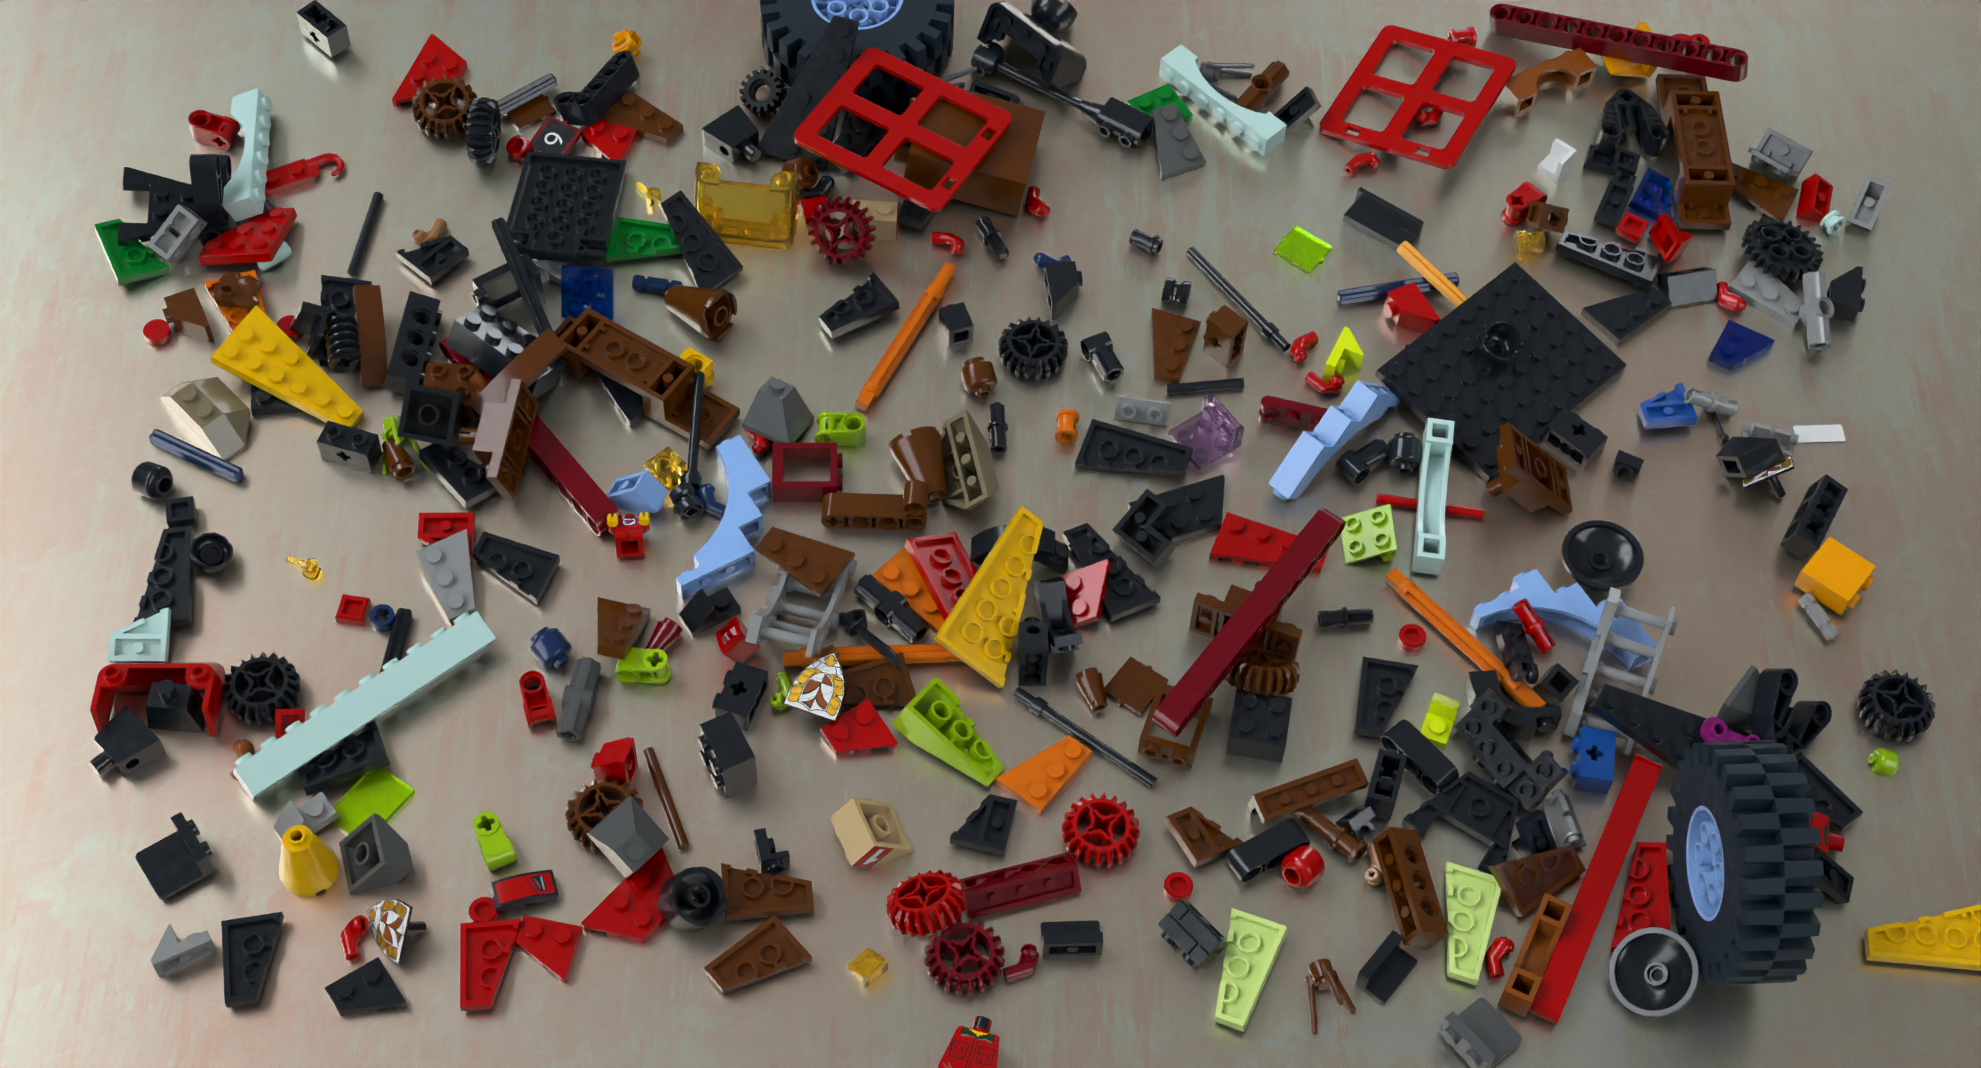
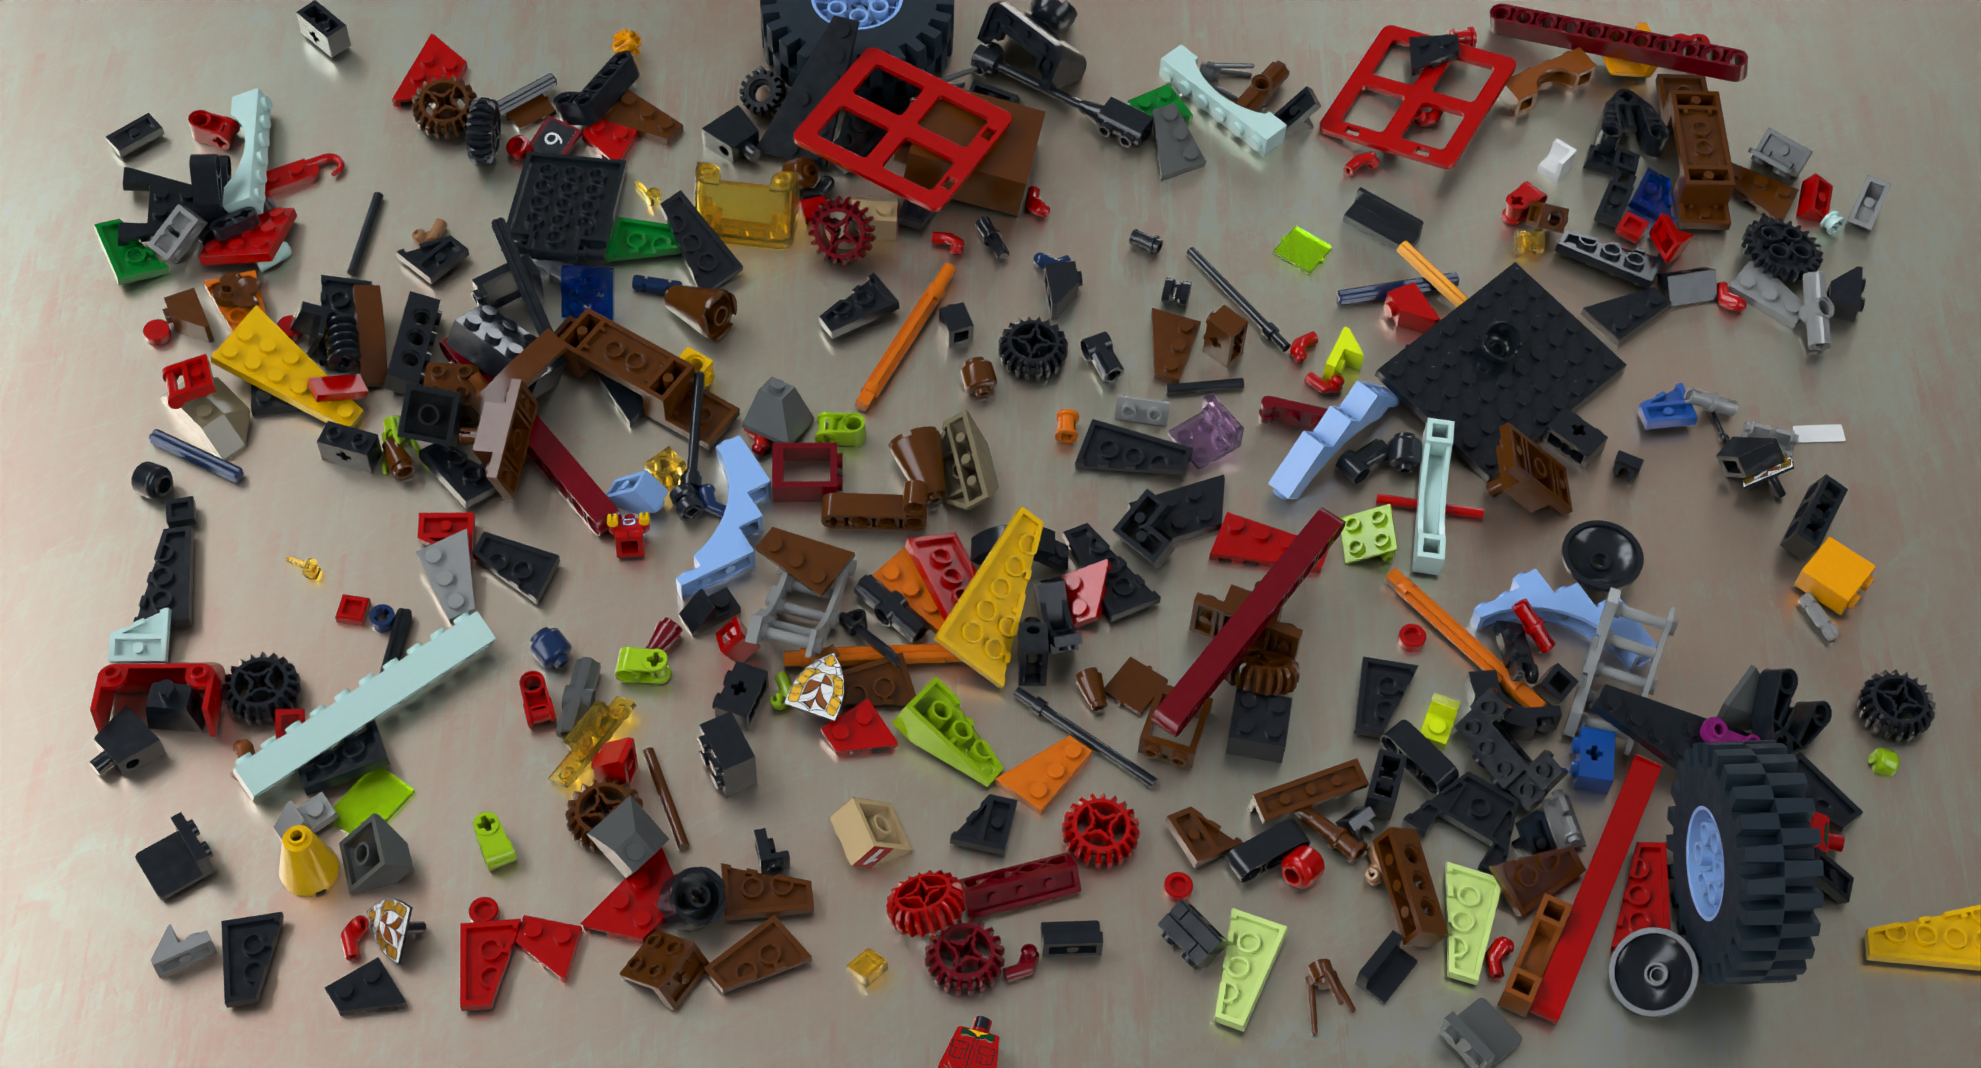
(134, 135): none -> black plate
(197, 380): none -> red plate
(211, 552): black hair -> none
(234, 223): none -> black beam
(337, 387): none -> red tile
(524, 888): slope -> none
(589, 736): none -> clear yellow bracket
(619, 627): reddish brown wing -> none
(667, 966): none -> reddish brown bracket
(997, 428): black axle -> none
(1344, 617): black axle -> none
(1432, 51): none -> black wing
(1738, 345): clear blue wing -> none

